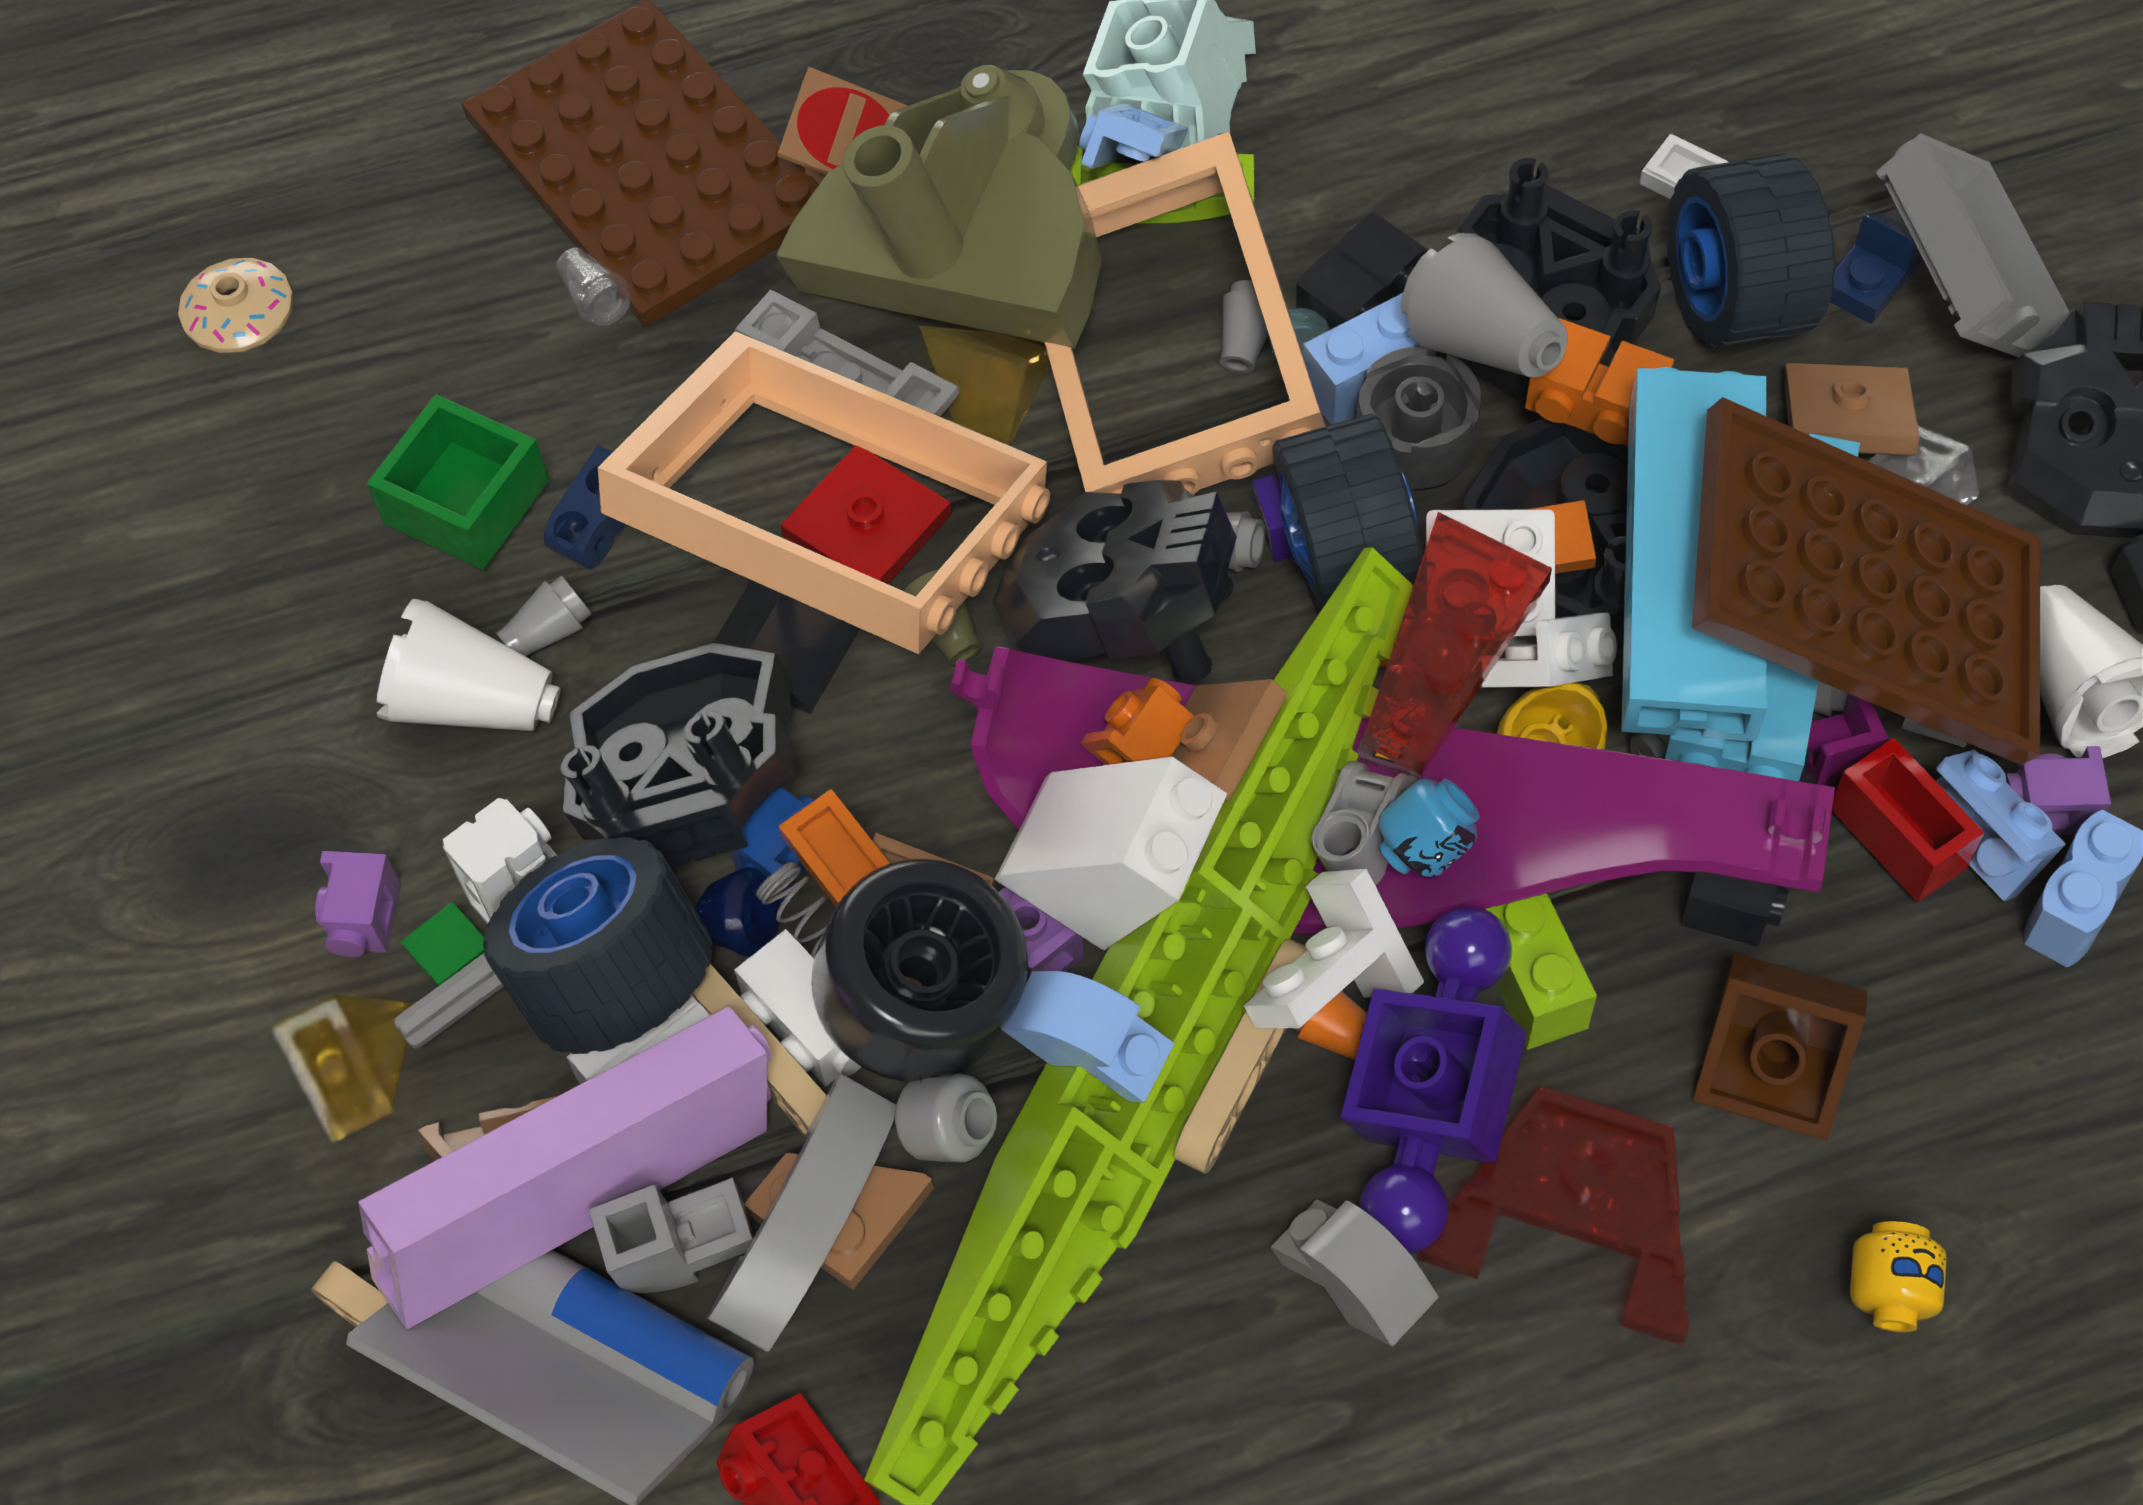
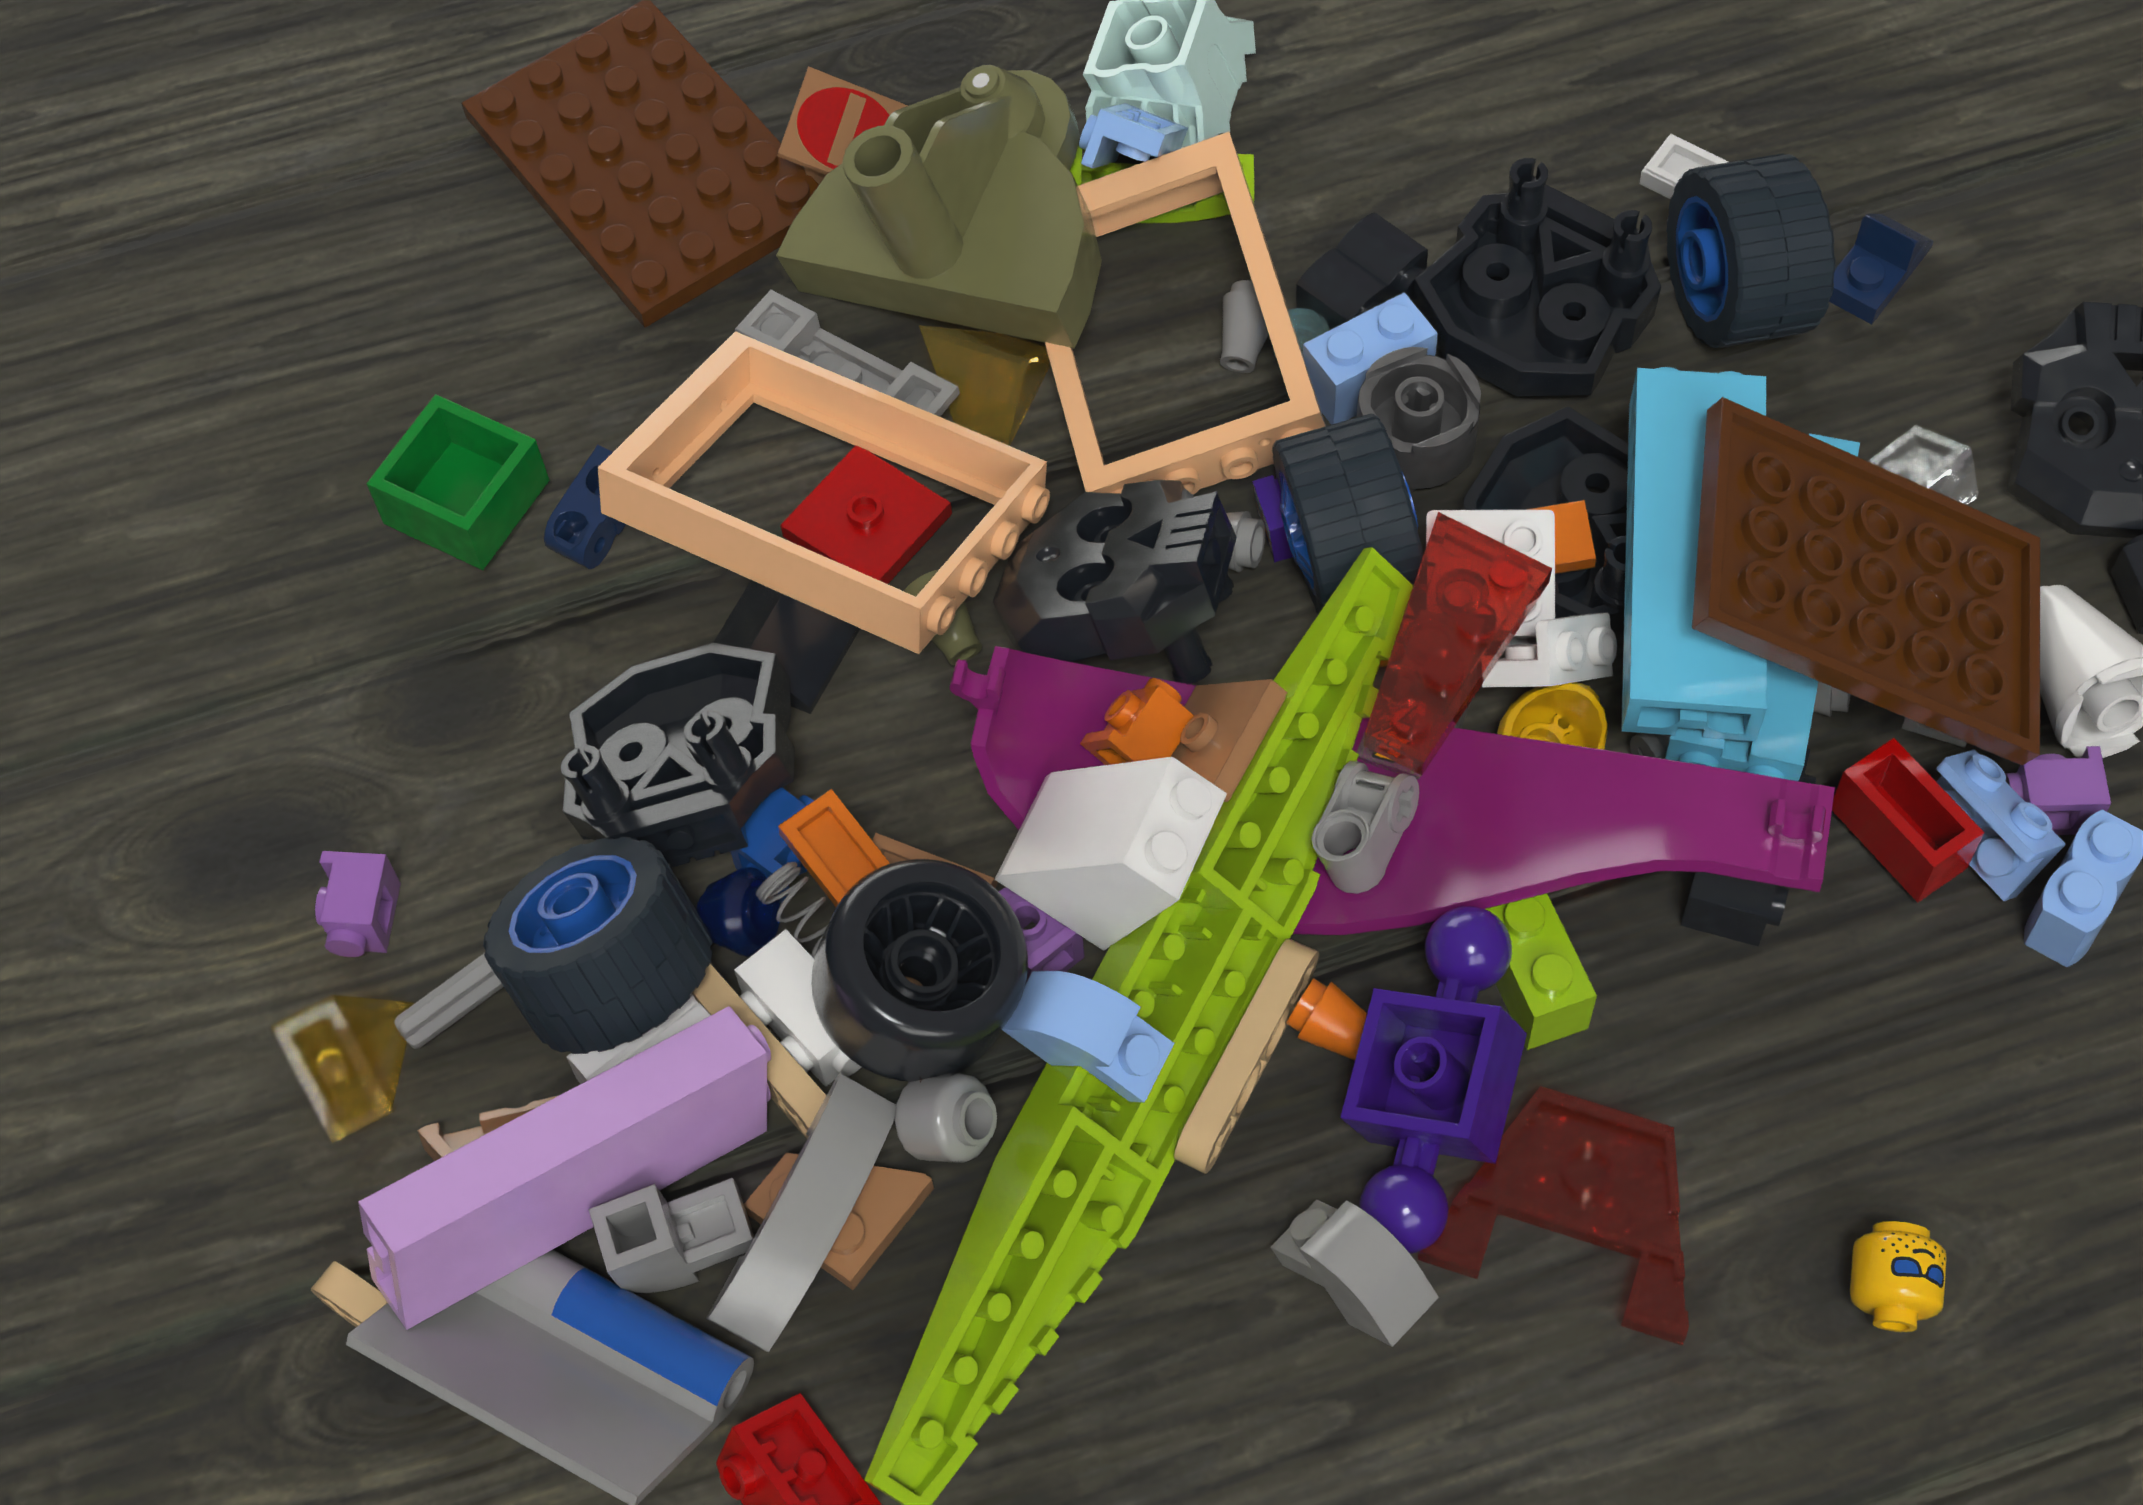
(235, 305): tan dish -> none
(444, 944): green tile -> none
(461, 677): white cone -> none
(496, 853): white brick -> none
(545, 618): light grey cone -> none
(593, 287): clear cone -> none
(1356, 946): white bracket -> none
(1428, 827): dark azure head -> none
(1481, 309): light grey cone -> none
(1590, 393): orange piece -> none
(1781, 1046): reddish brown slope -> none
(1843, 740): magenta panel -> none
(1853, 405): medium nougat plate -> none
(1973, 245): light grey door -> none

